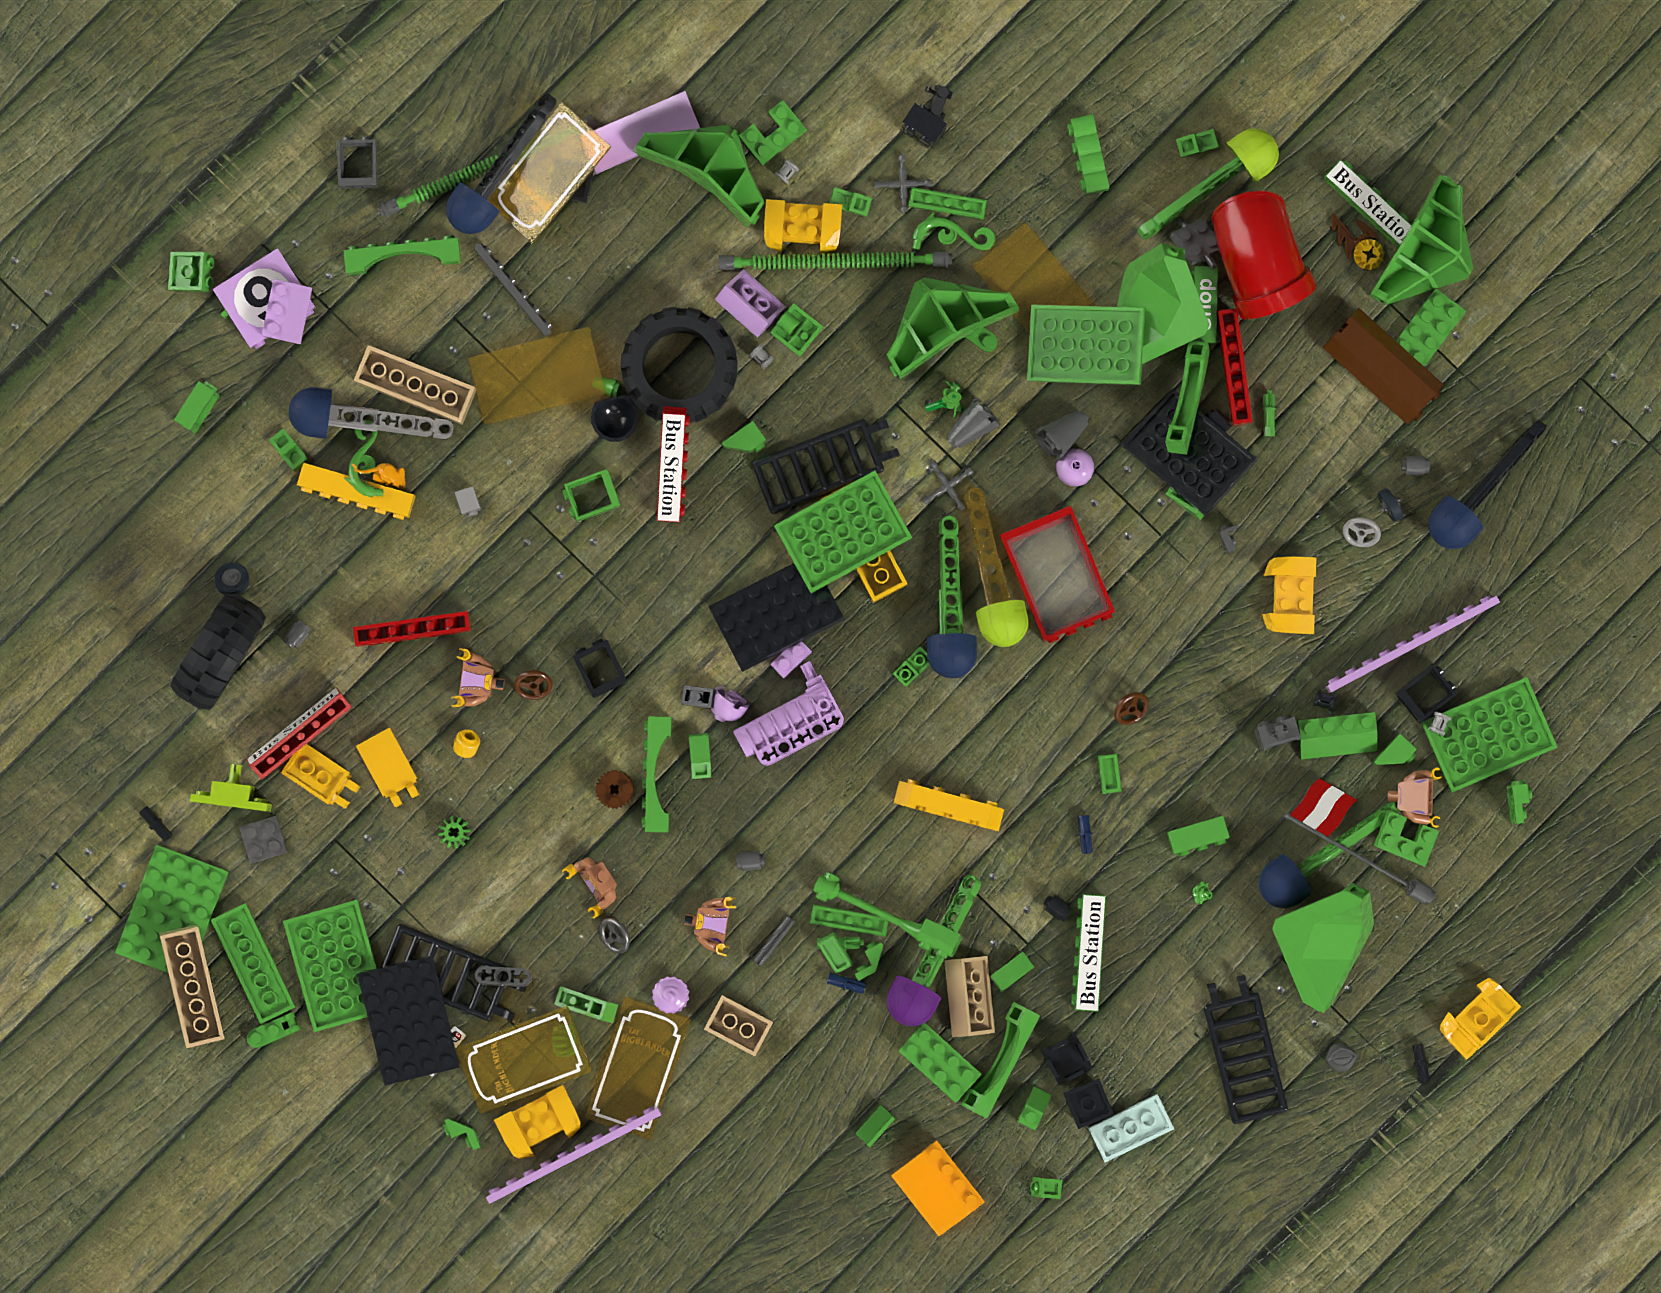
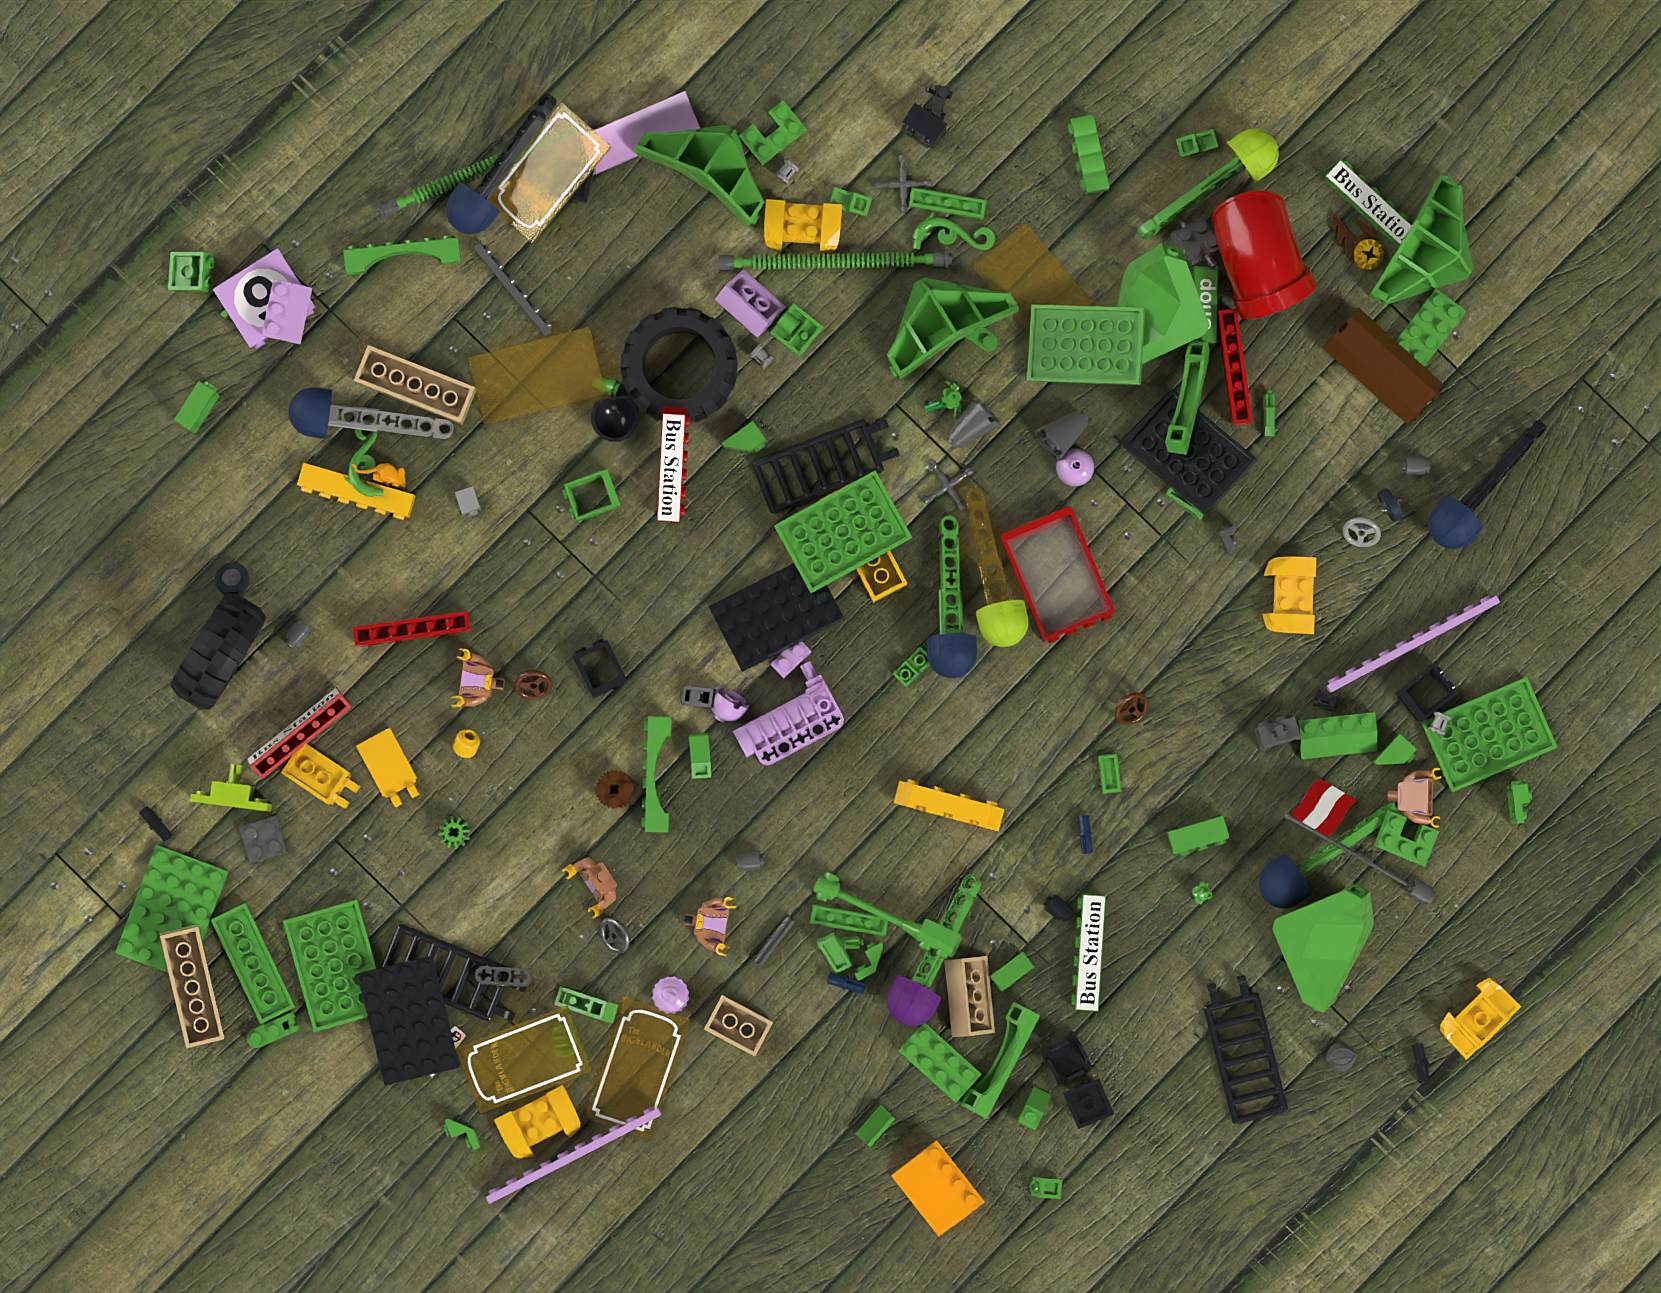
(288, 450): bright green slope -> none
(354, 183): dark grey window -> none
(1131, 1128): light aqua tile -> none
(1219, 419): black brick -> none

